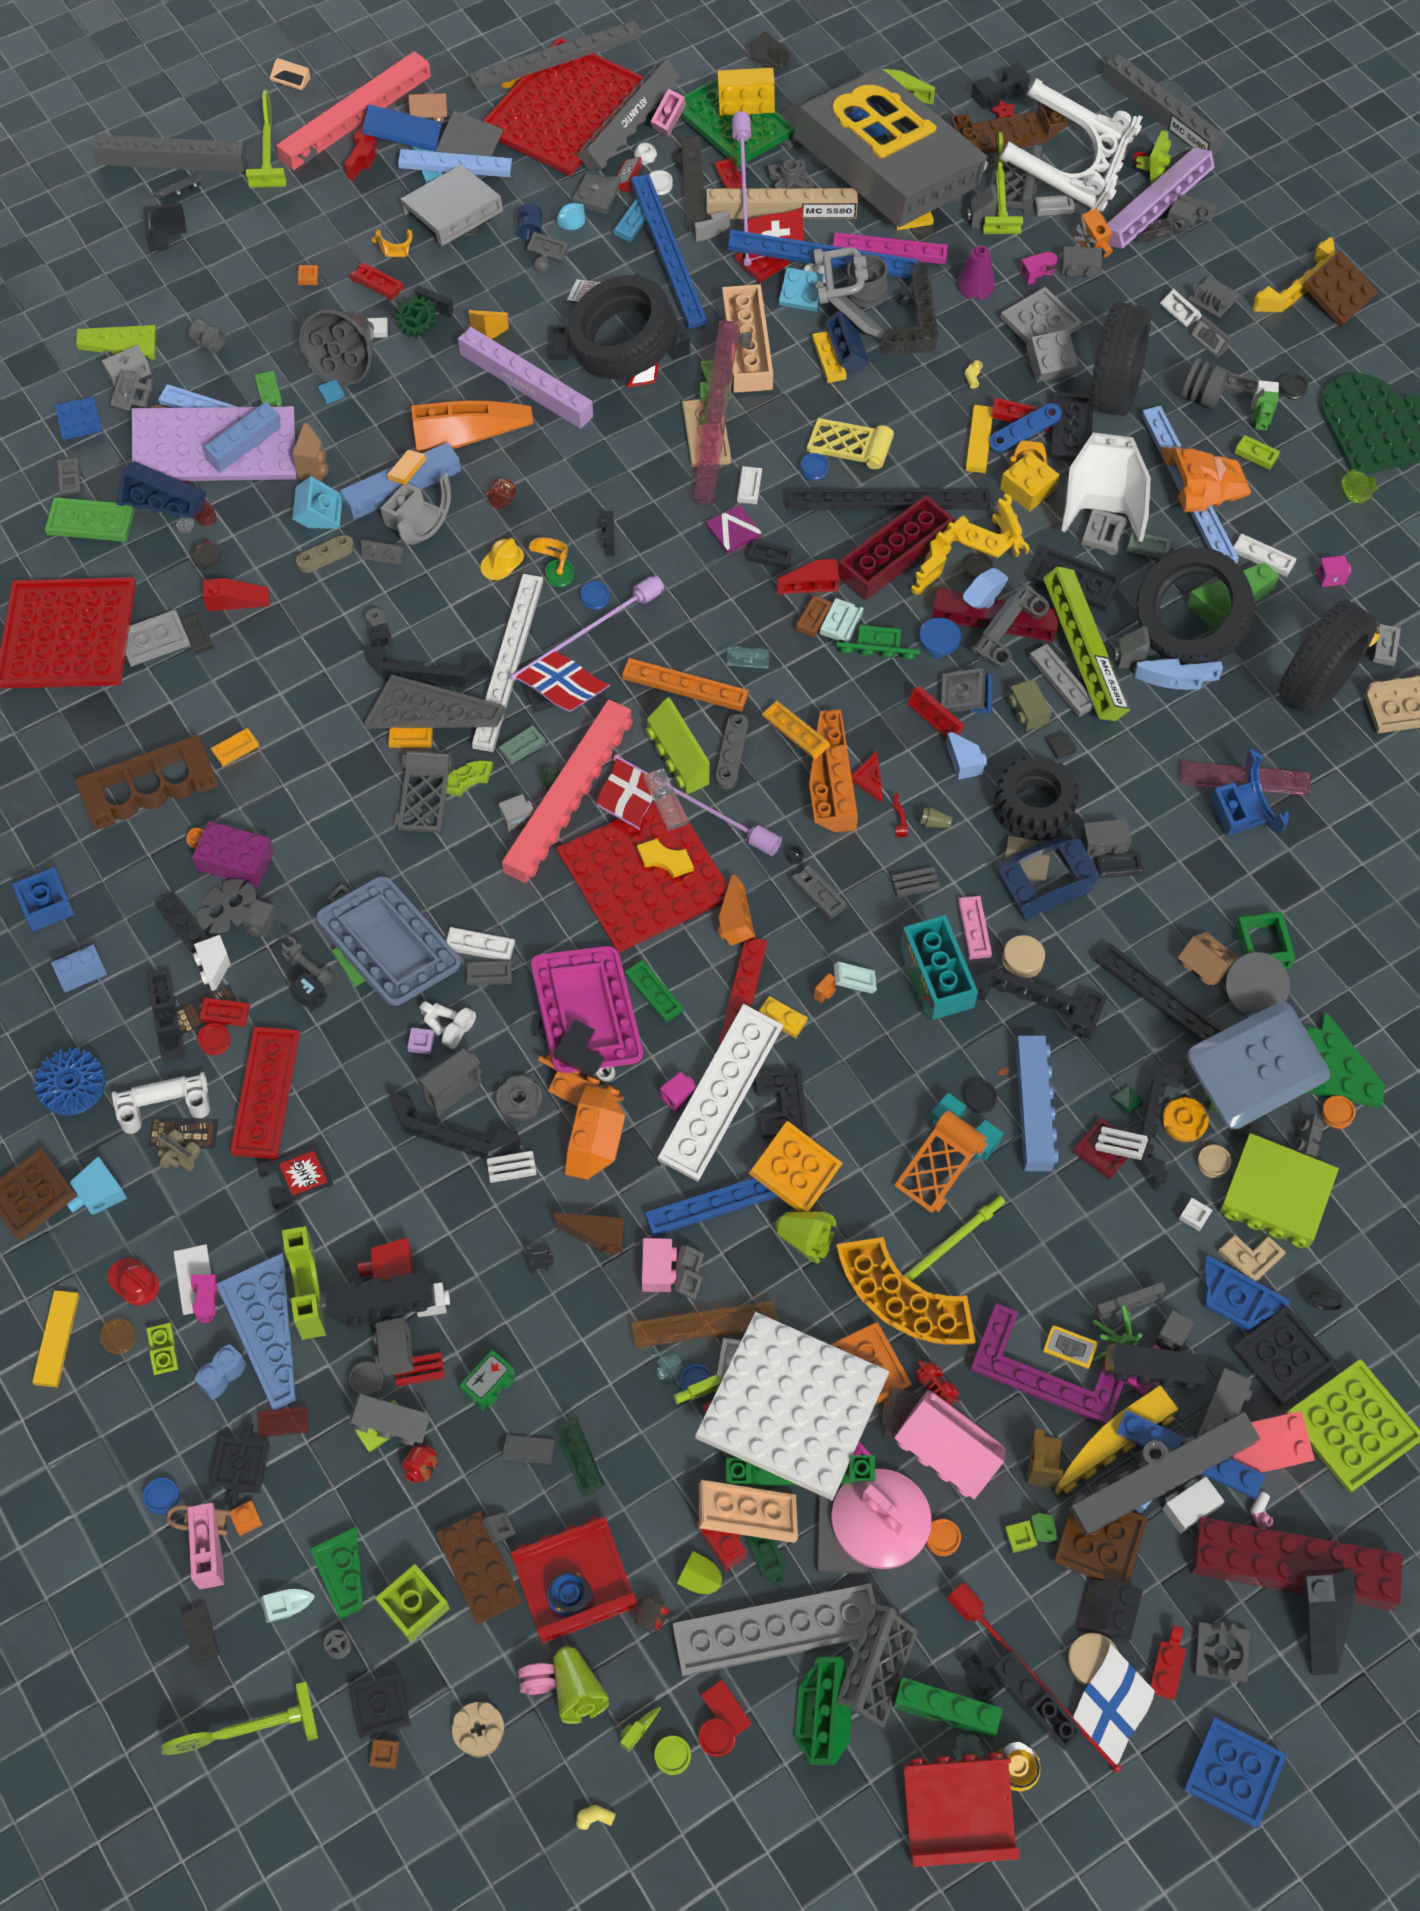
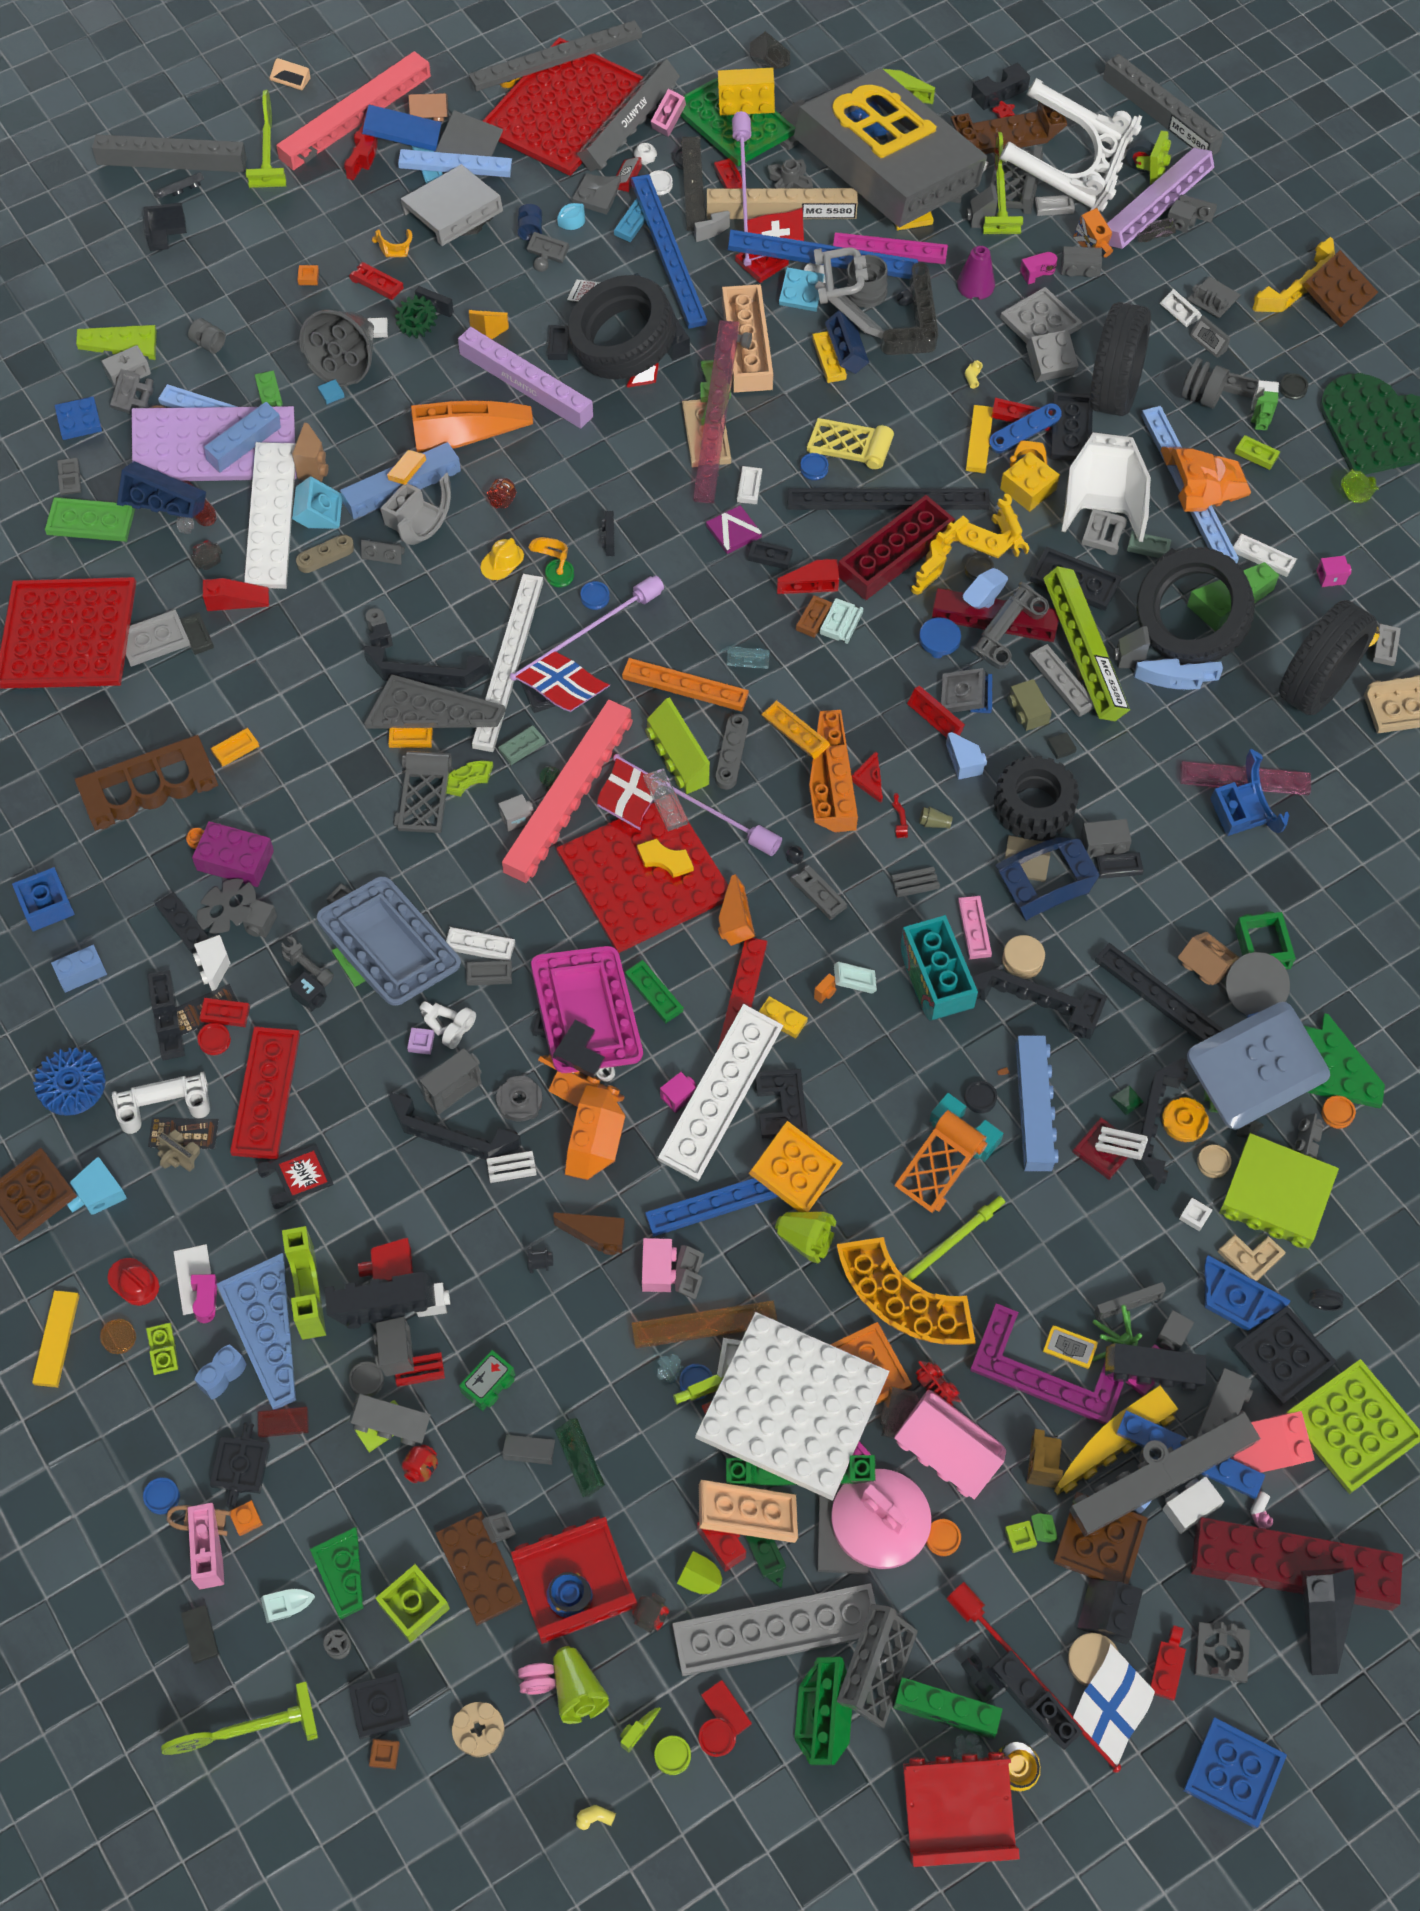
(270, 515): none -> white plate
(878, 640): green bracket -> none

